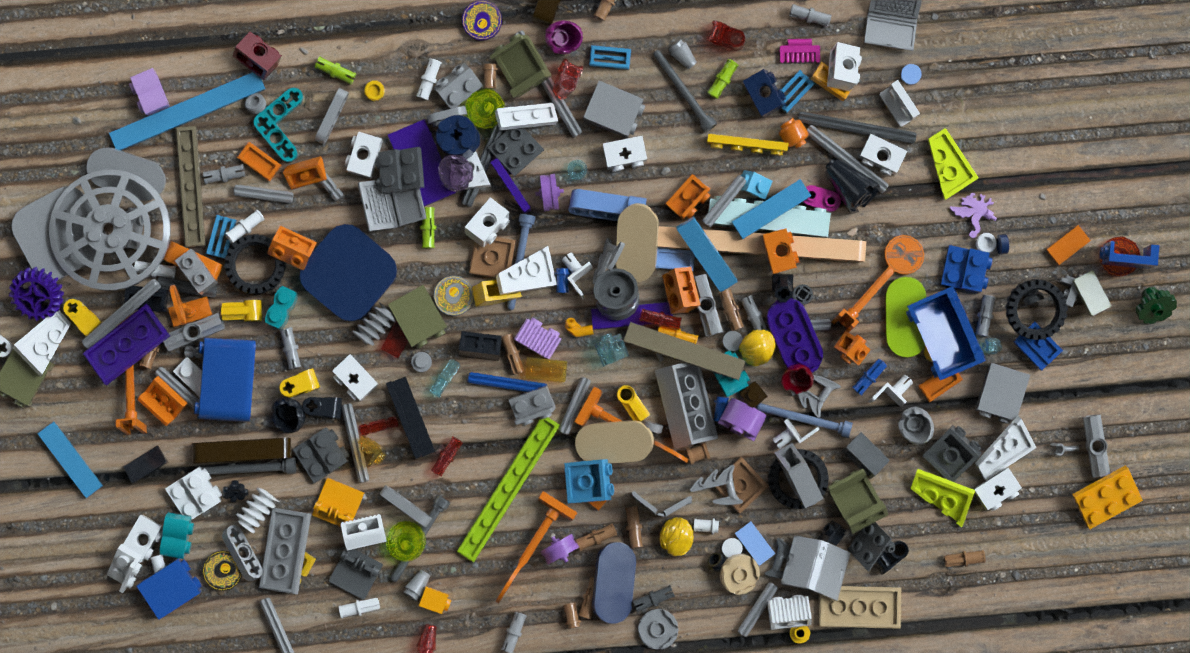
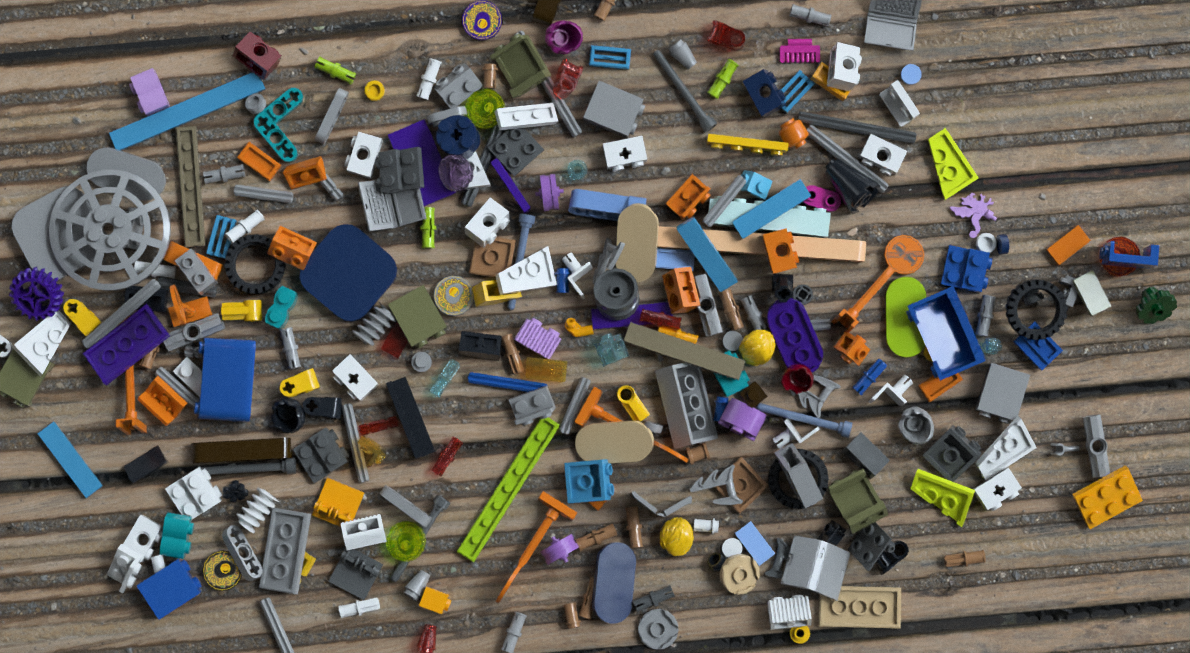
(757, 609): light grey axle -> none

